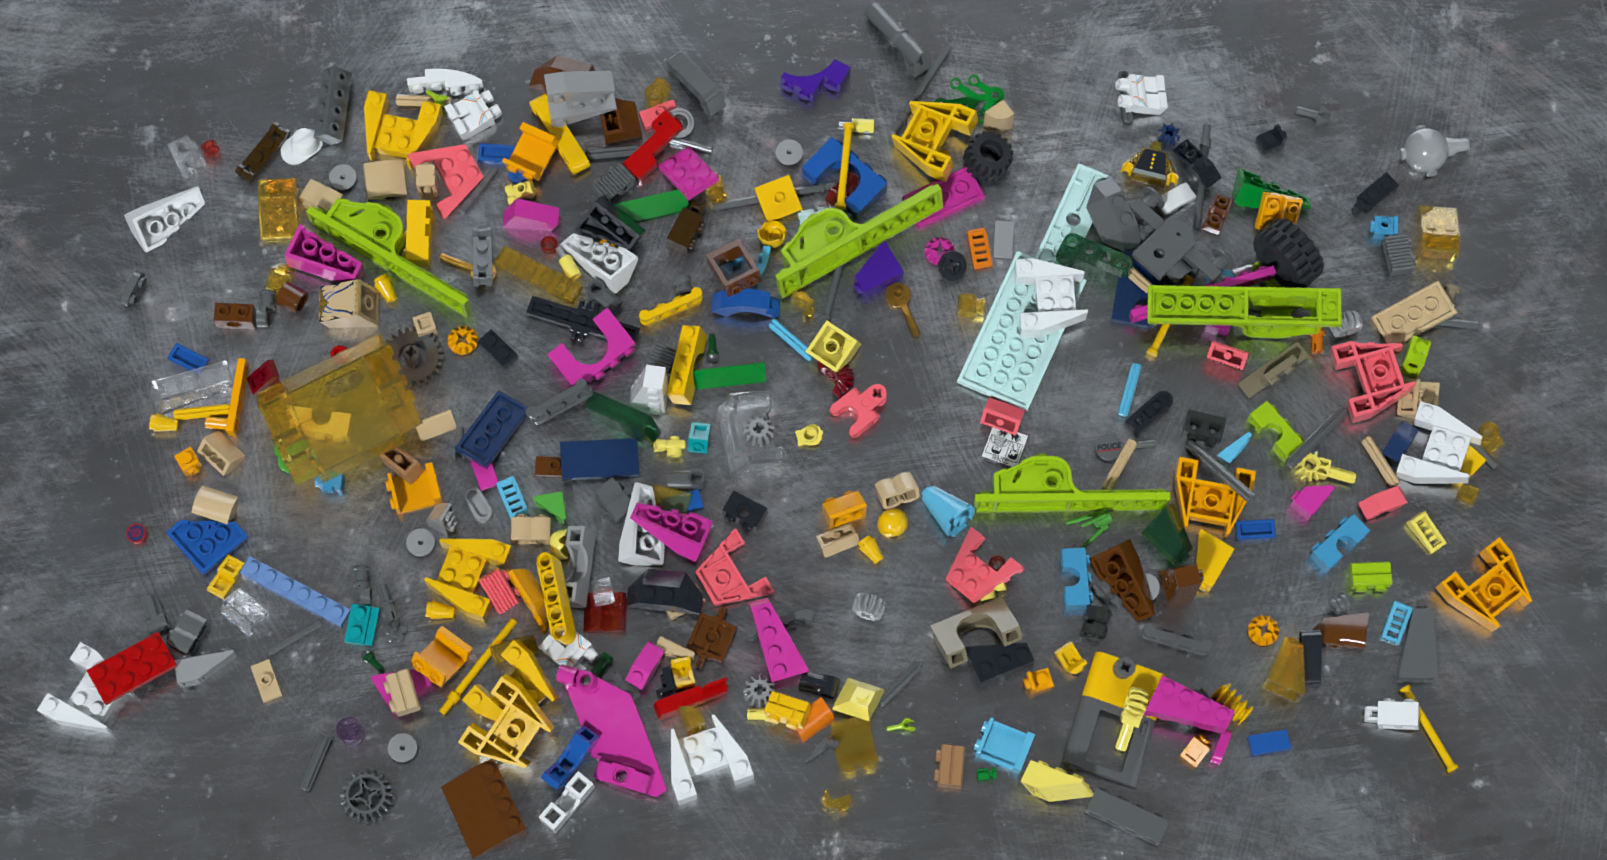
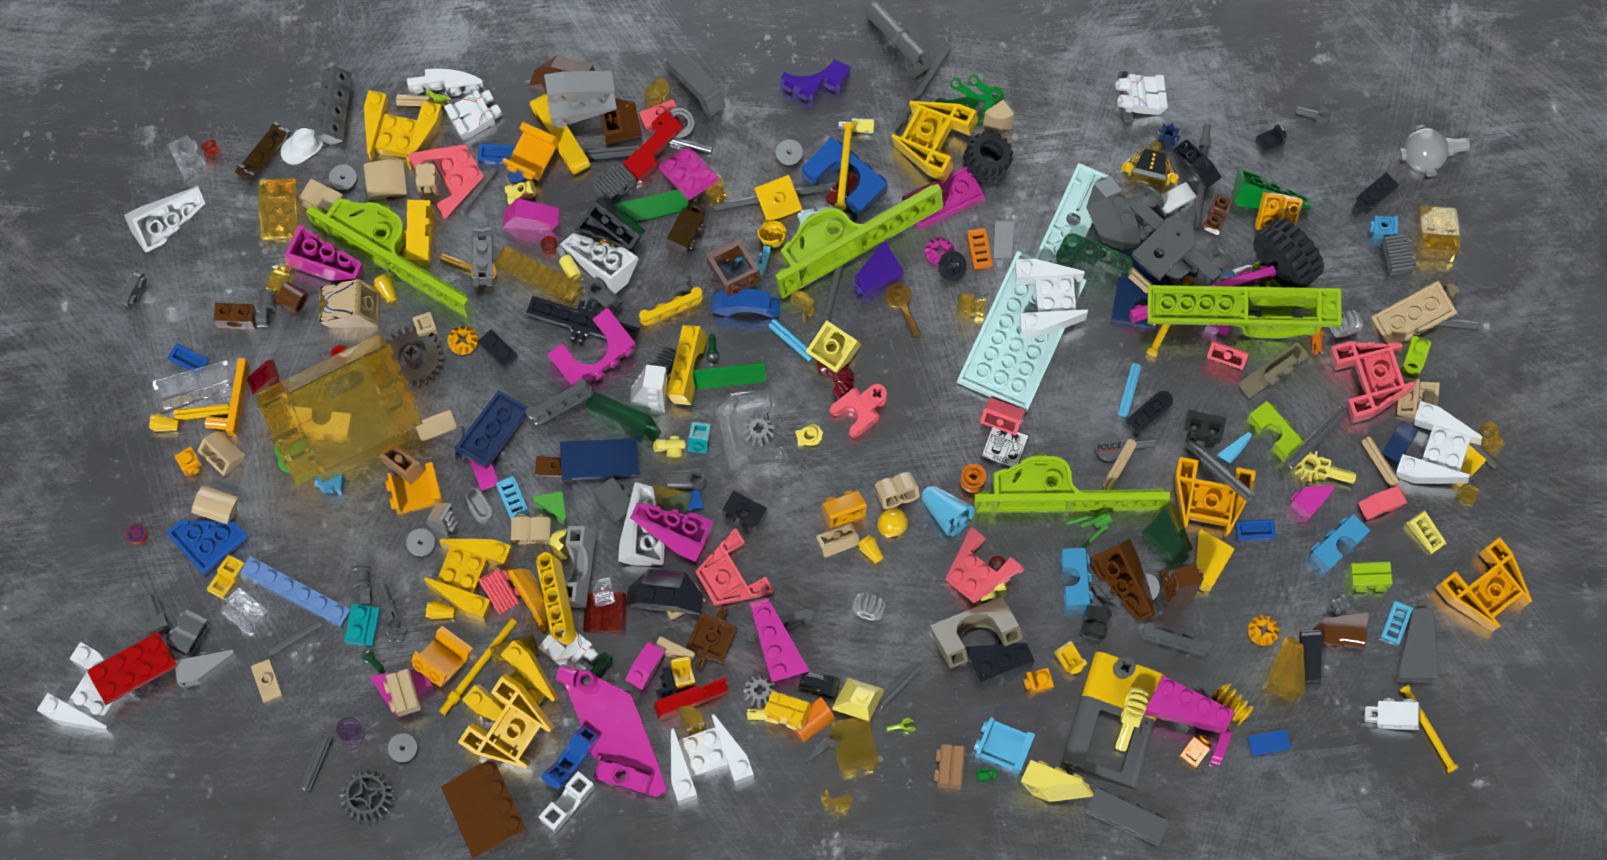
(972, 479): none -> orange wheel

